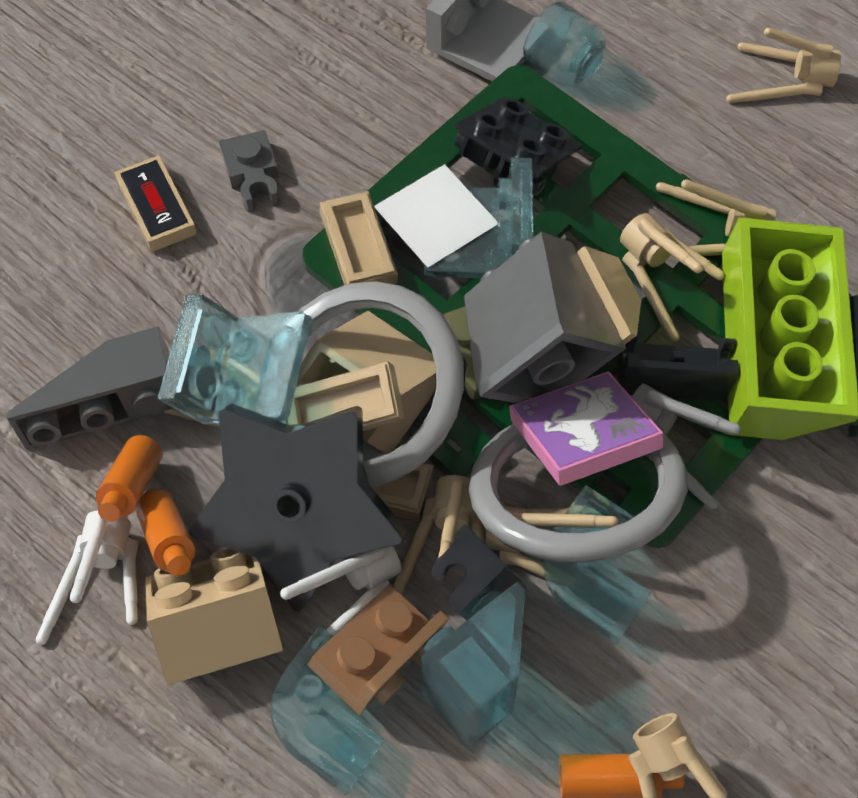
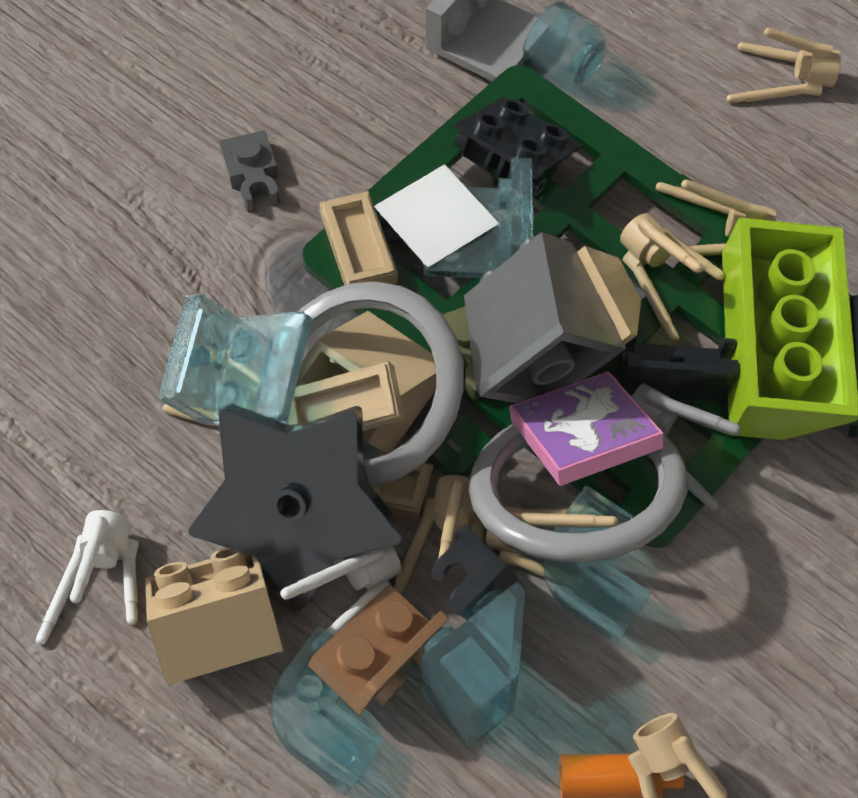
(98, 391): dark grey slope -> none
(128, 478): orange cylinder -> none
(155, 203): tile -> none
(165, 532): orange cylinder -> none

